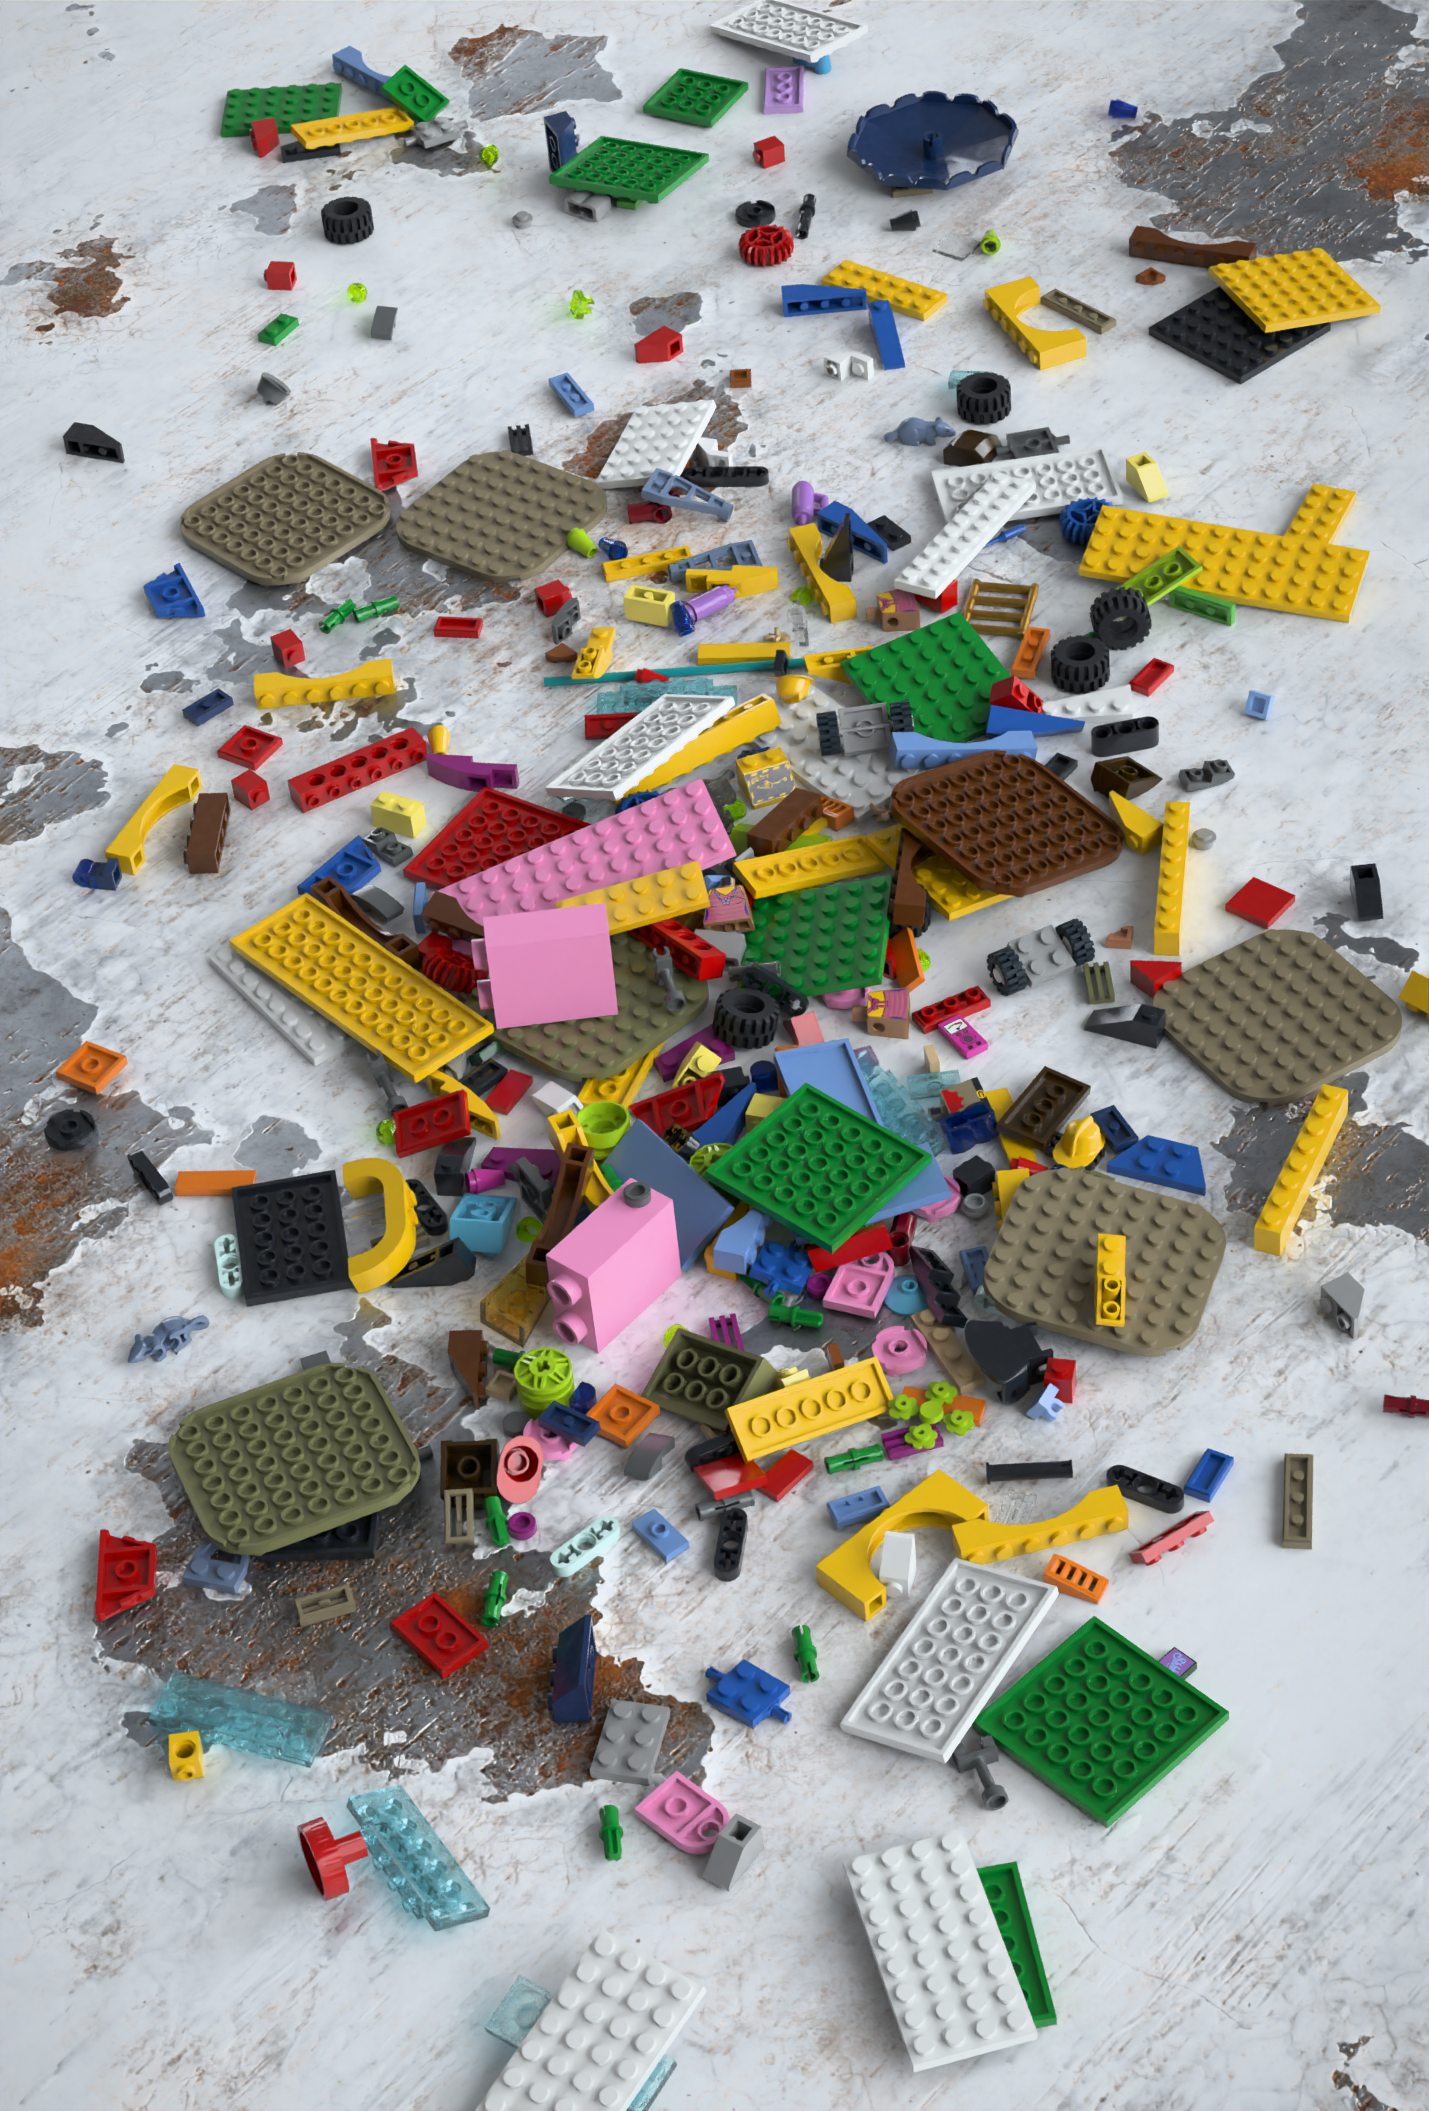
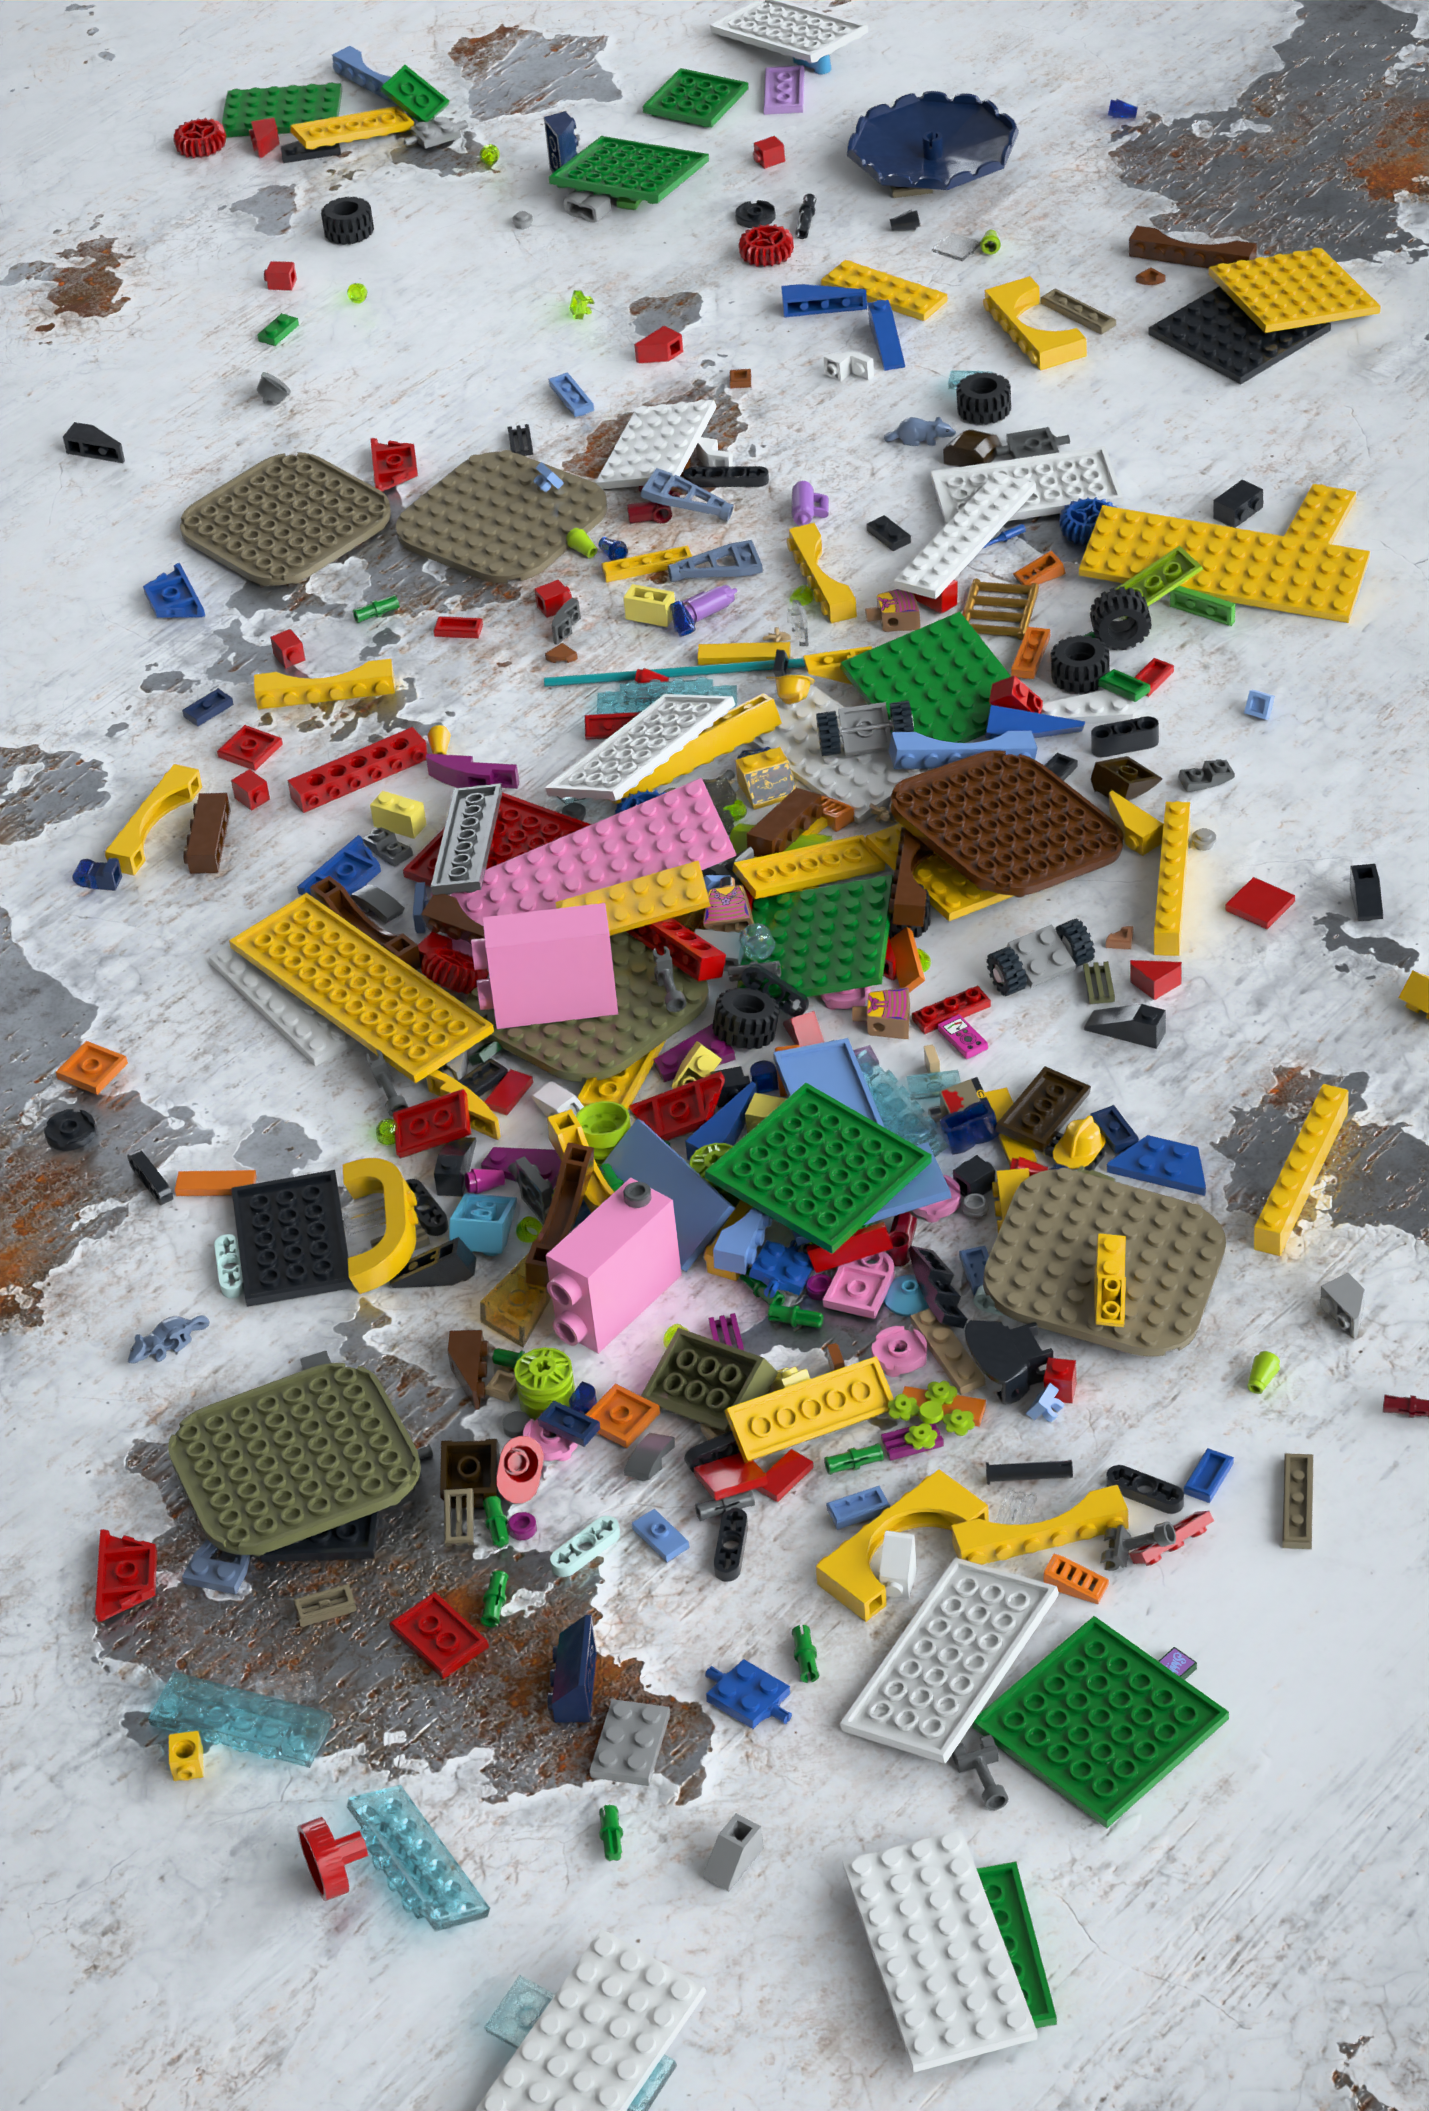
(199, 138): none -> red gear
(337, 616): green axle -> none
(384, 322): dark grey slope -> none
(466, 839): none -> plate
(547, 478): none -> light blue tile
(597, 654): yellow slope -> none
(681, 1141): black beam -> none
(683, 1813): bright pink plate -> none
(746, 579): yellow slope -> none
(757, 941): none -> clear light blue head
(838, 558): black slope -> none
(863, 537): blue slope -> none
(1046, 568): none -> orange slope
(1122, 1542): none -> dark grey bar
(1124, 685): none -> green tile
(1145, 477): light yellow slope -> none
(1238, 503): none -> black brick
(1263, 1370): none -> lime cone
(1278, 1017): dark tan plate -> none

